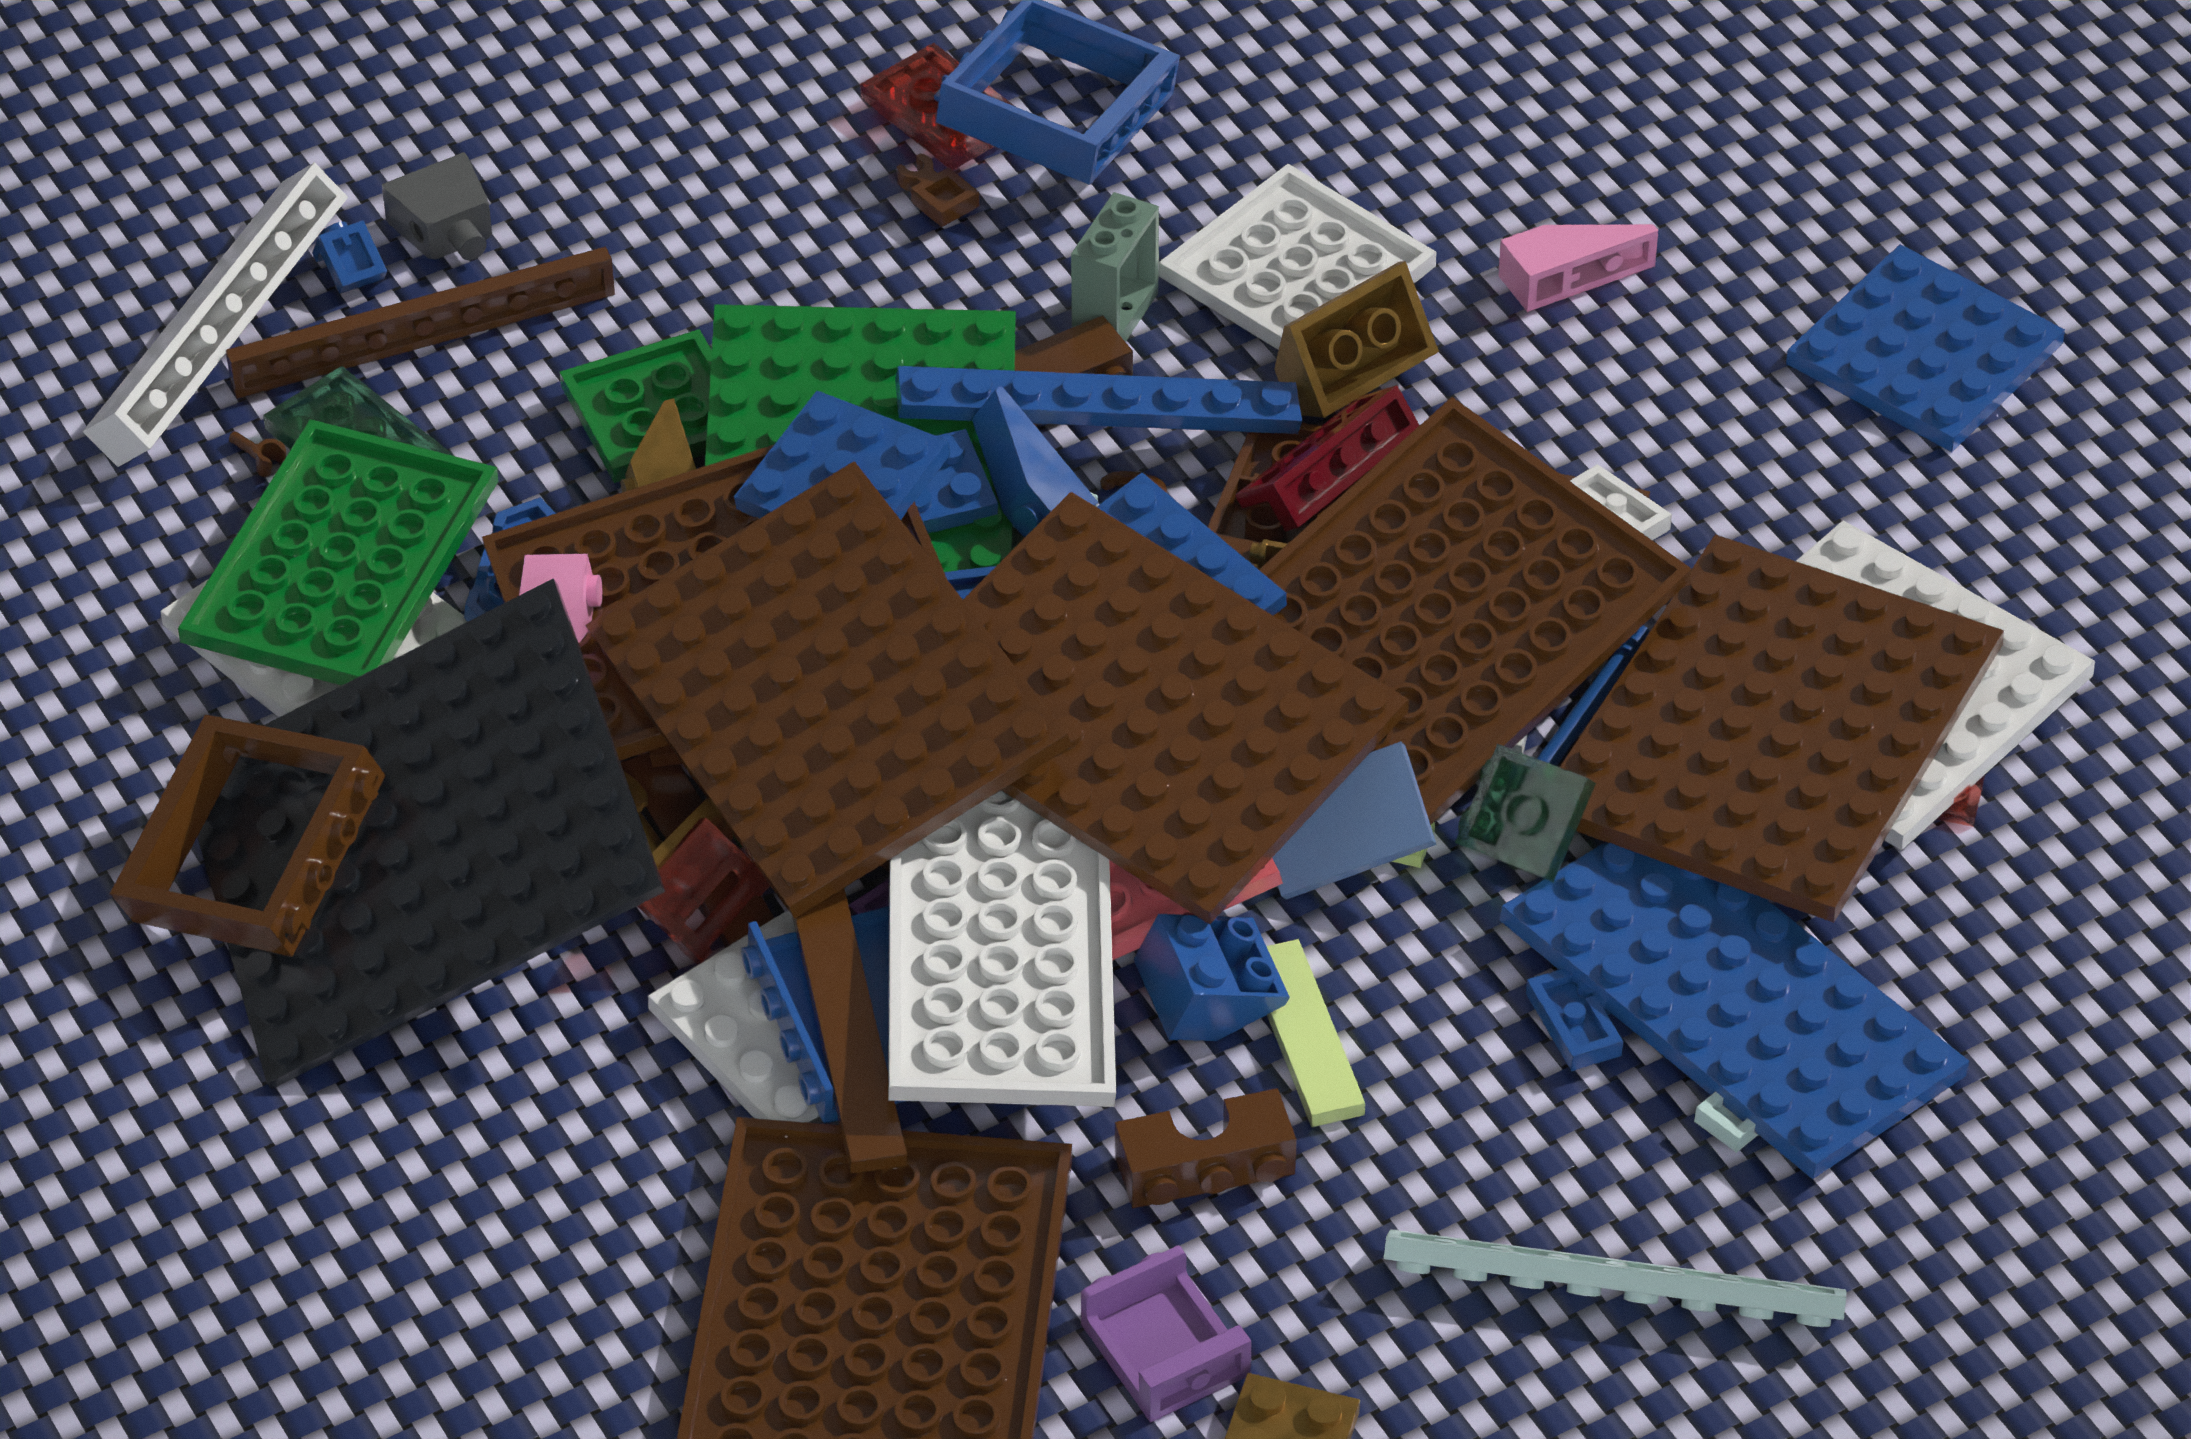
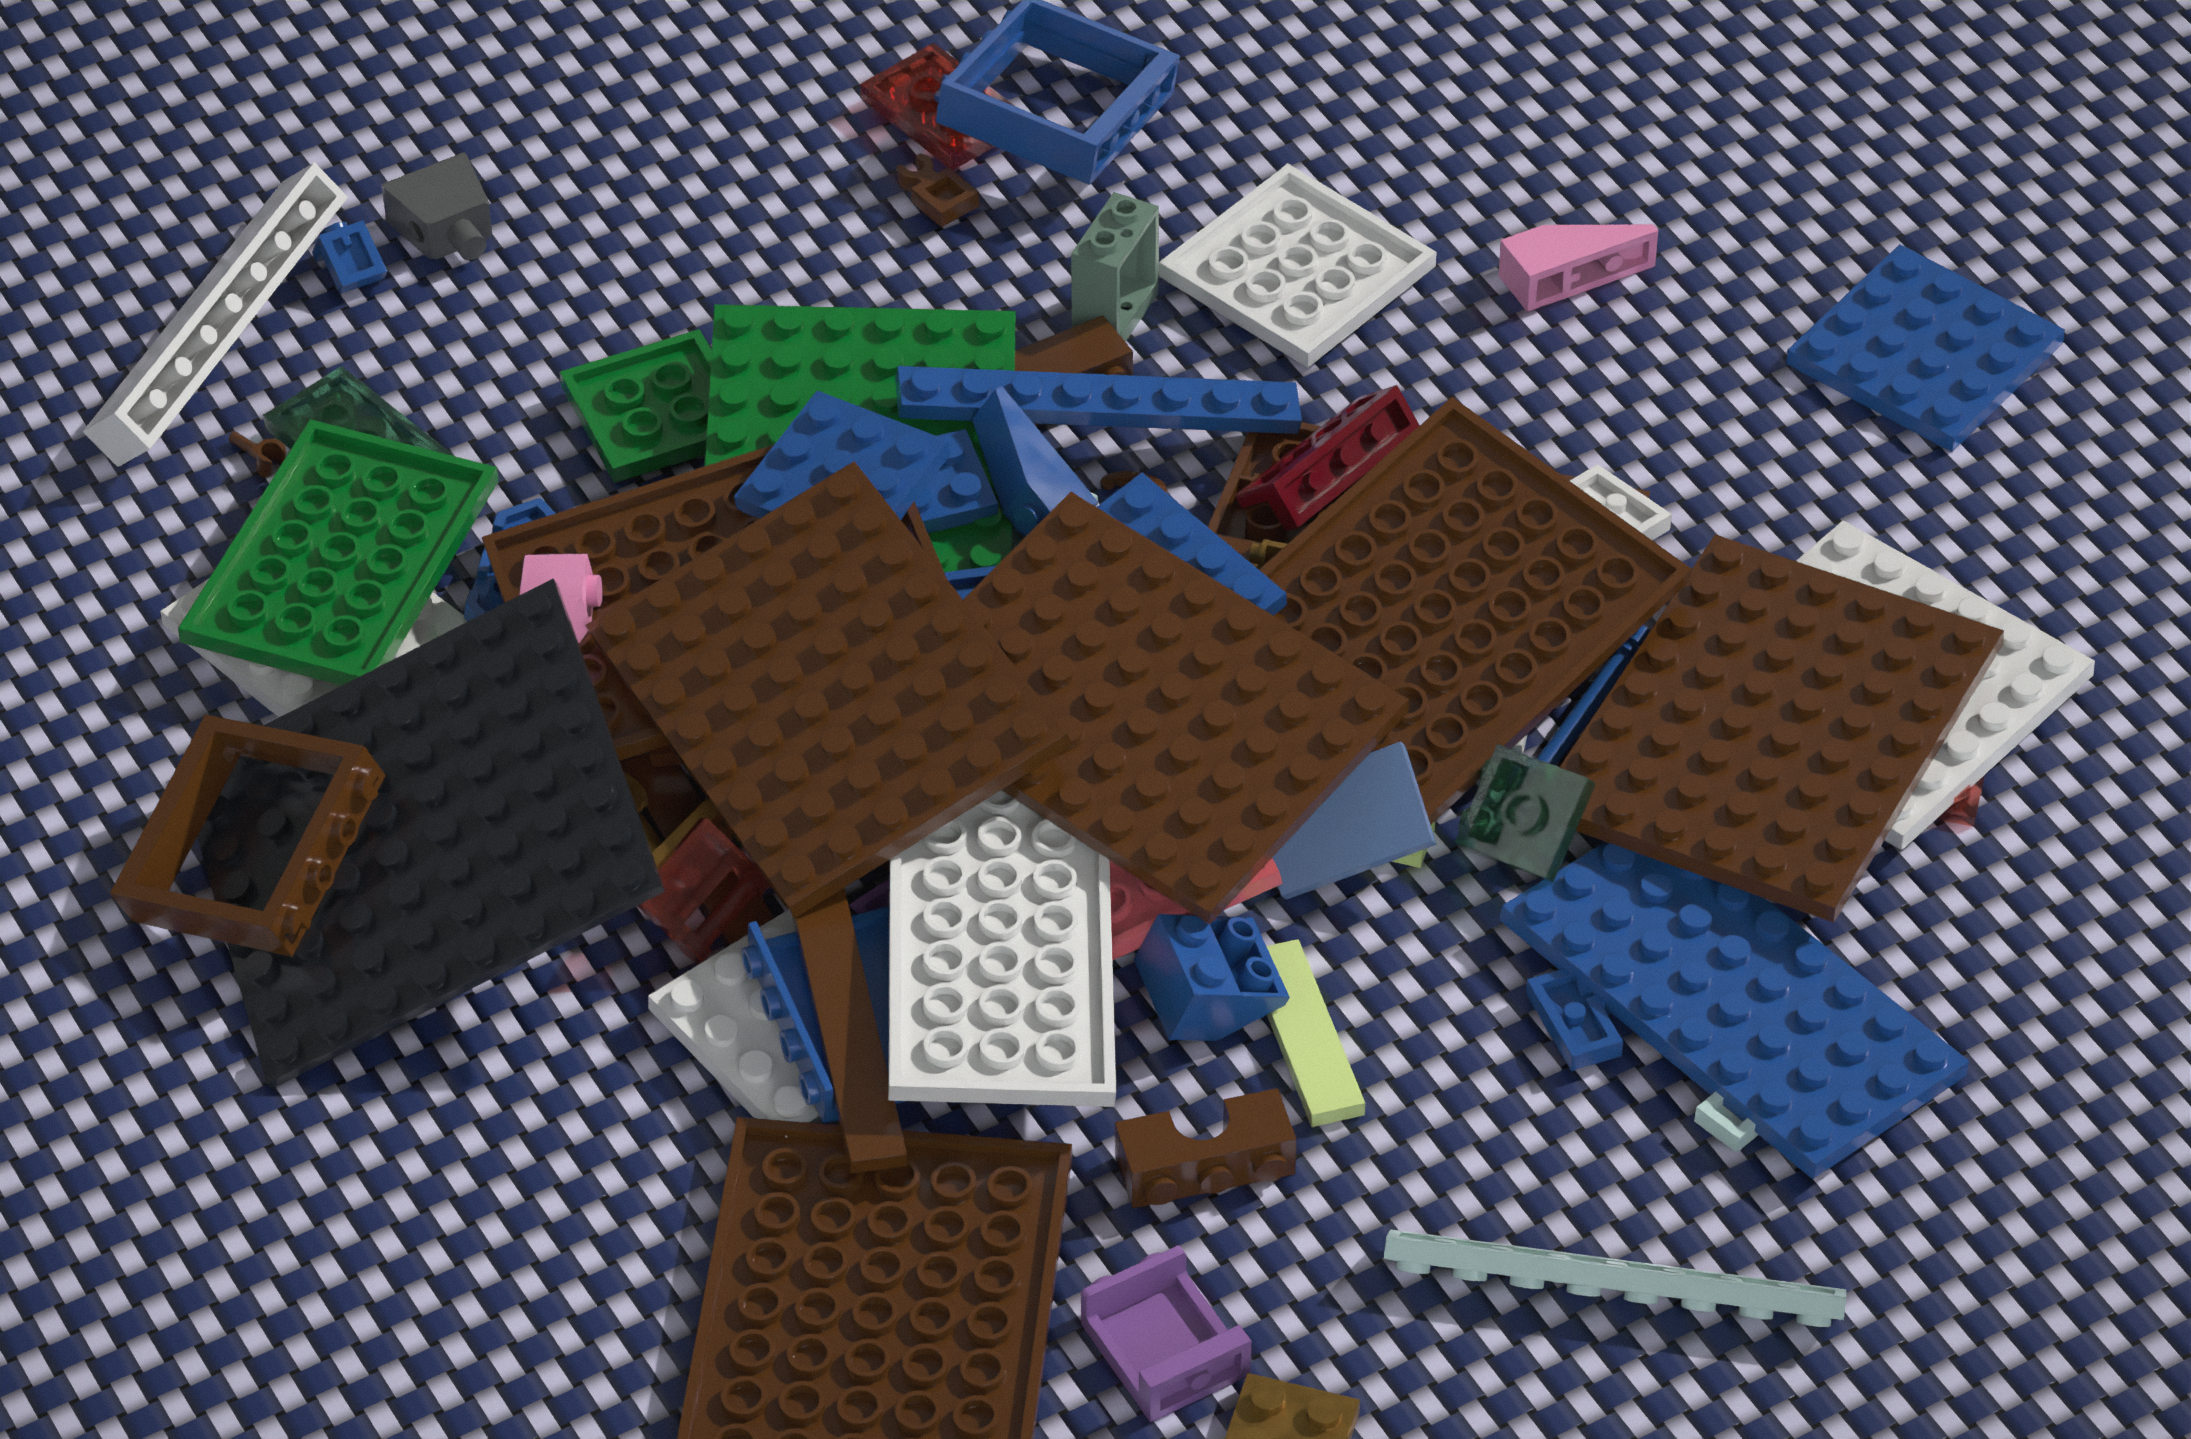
(420, 322): reddish brown plate -> none
(661, 452): pearl gold slope -> none
(1355, 342): pearl gold slope -> none

